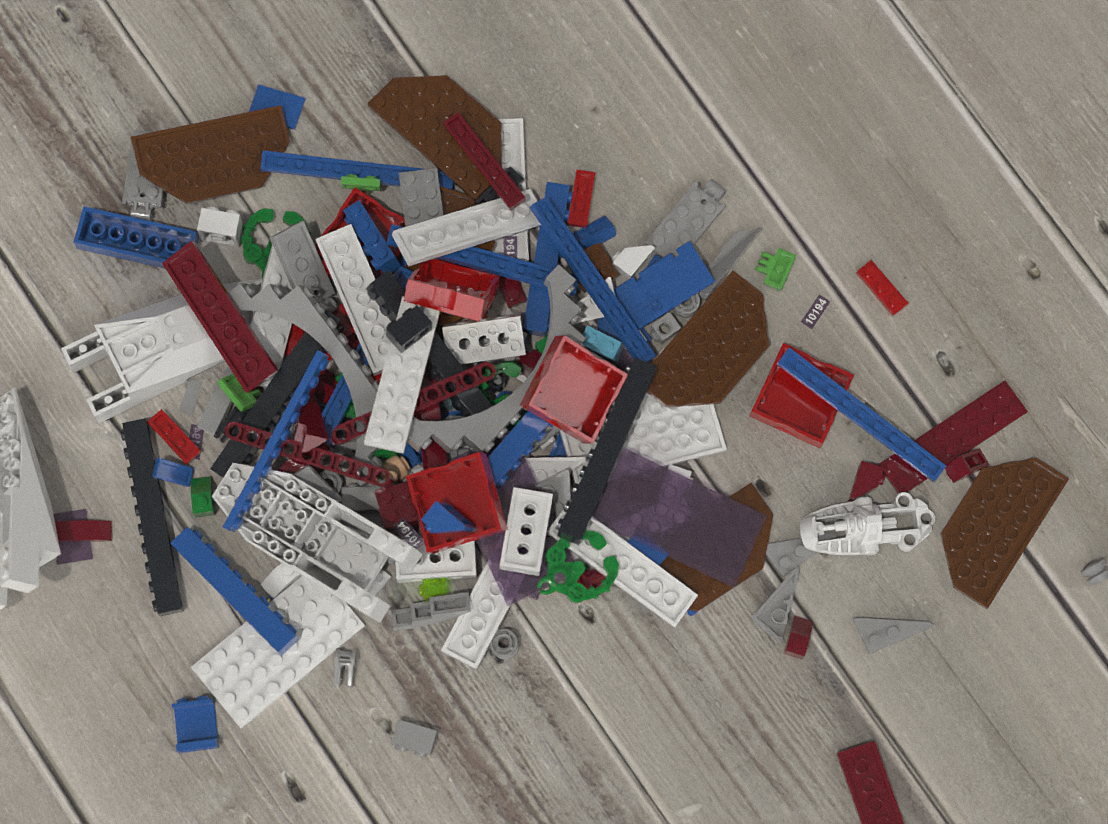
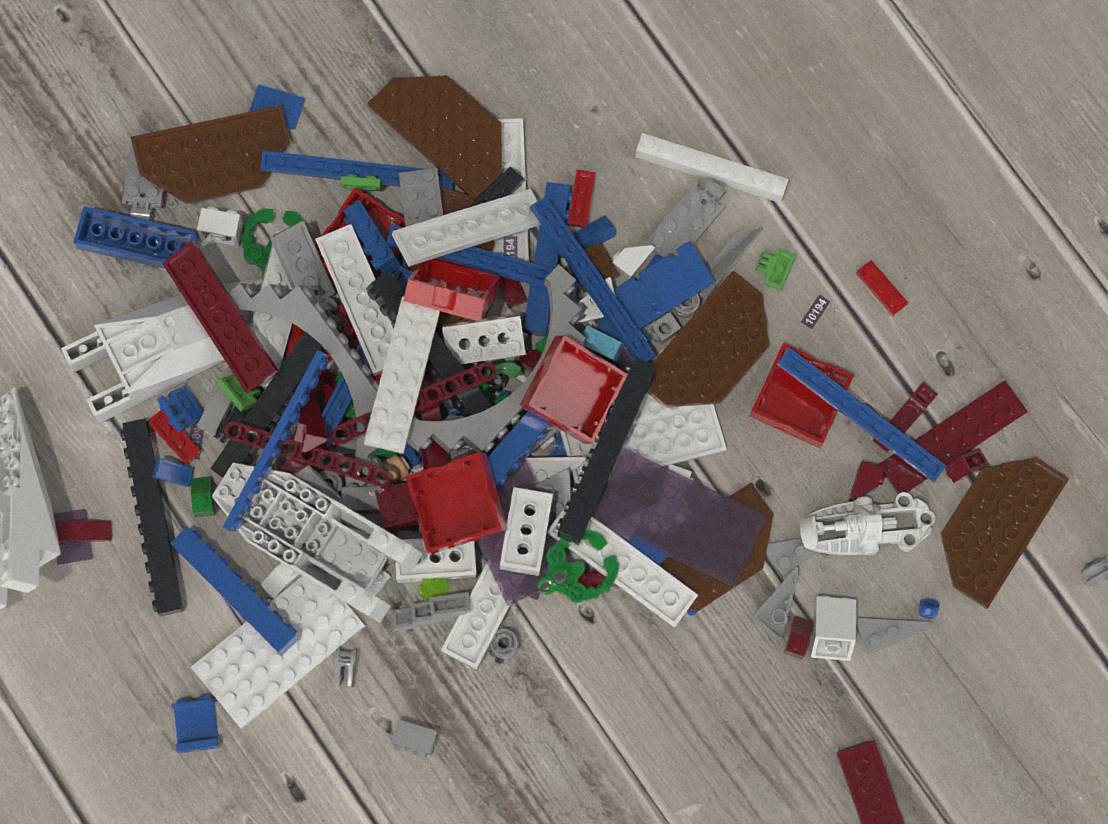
(185, 405): none -> blue plate
(408, 328): black brick -> none
(408, 533): clear purple sticker -> none
(446, 520): blue slope -> none
(484, 161): dark red plate -> none
(711, 167): none -> white brick
(833, 628): none -> white slope
(911, 410): none -> dark red slope
(928, 608): none -> blue tile

